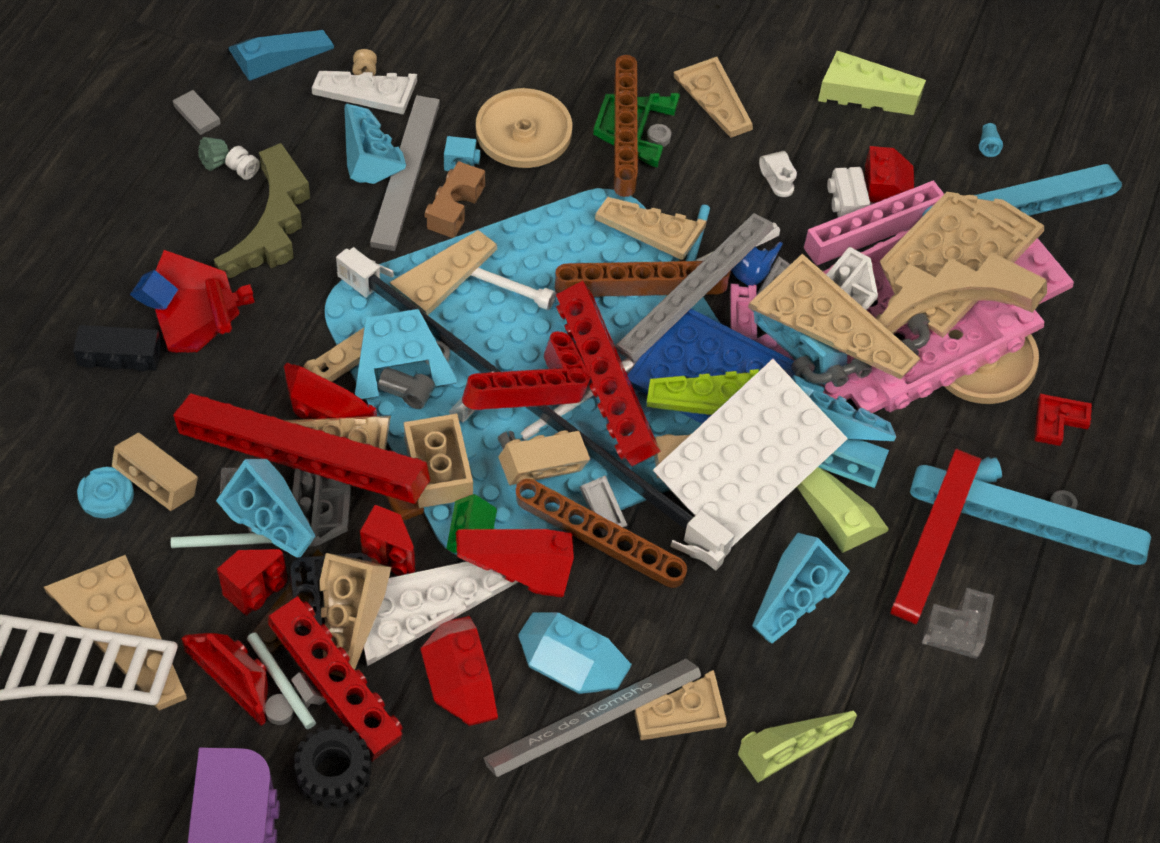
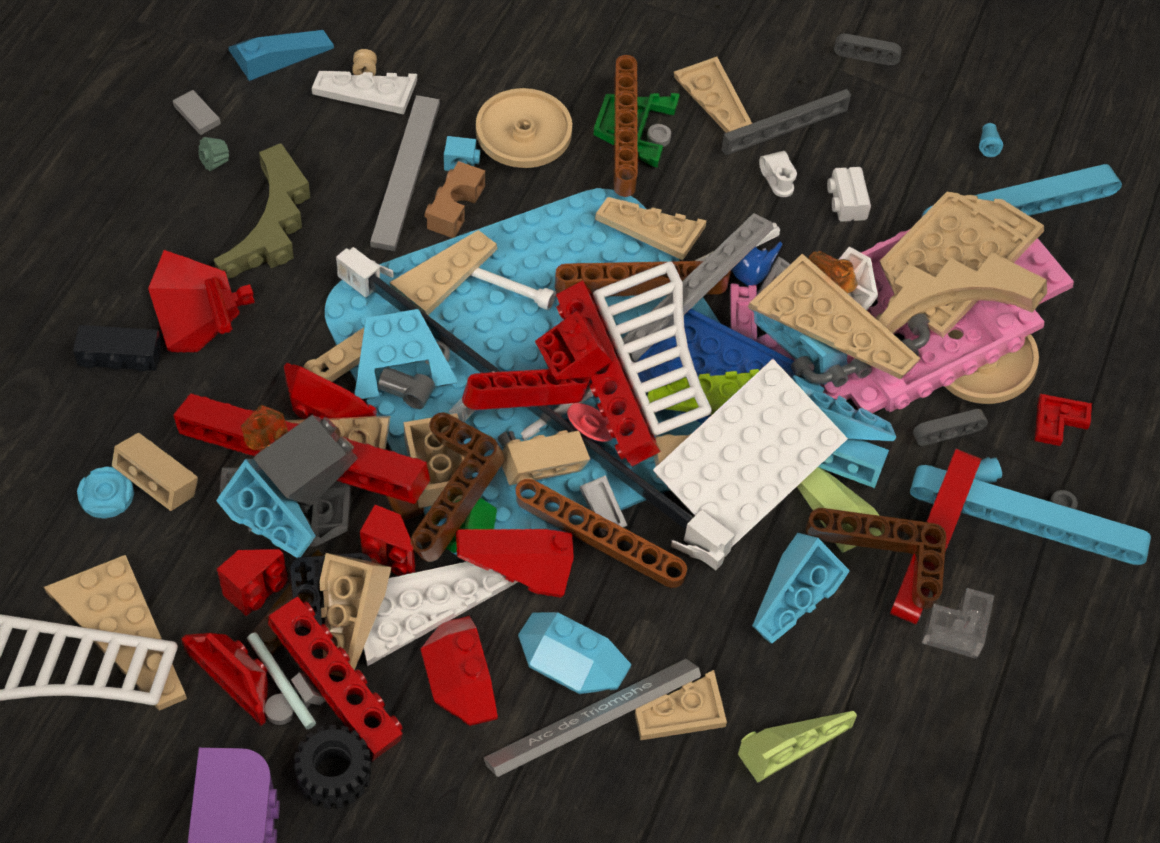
(154, 290): blue brick -> none
(218, 540): light aqua bar -> none
(245, 164): white wheel -> none
(263, 428): none -> clear orange brick
(307, 459): none -> dark grey slope
(368, 149): medium azure wedge -> none
(458, 484): none -> reddish brown beam
(573, 349): none -> red slope
(589, 422): none -> coral dish
(681, 350): none -> white bar
(703, 214): medium azure bar -> none
(785, 122): none -> dark grey tile
(839, 271): none -> clear orange piece
(851, 52): none -> dark grey beam
(870, 223): bright pink brick -> none
(871, 85): yellowish green wedge -> none
(887, 173): red slope -> none
(889, 541): none -> reddish brown beam
(950, 427): none -> dark grey beam

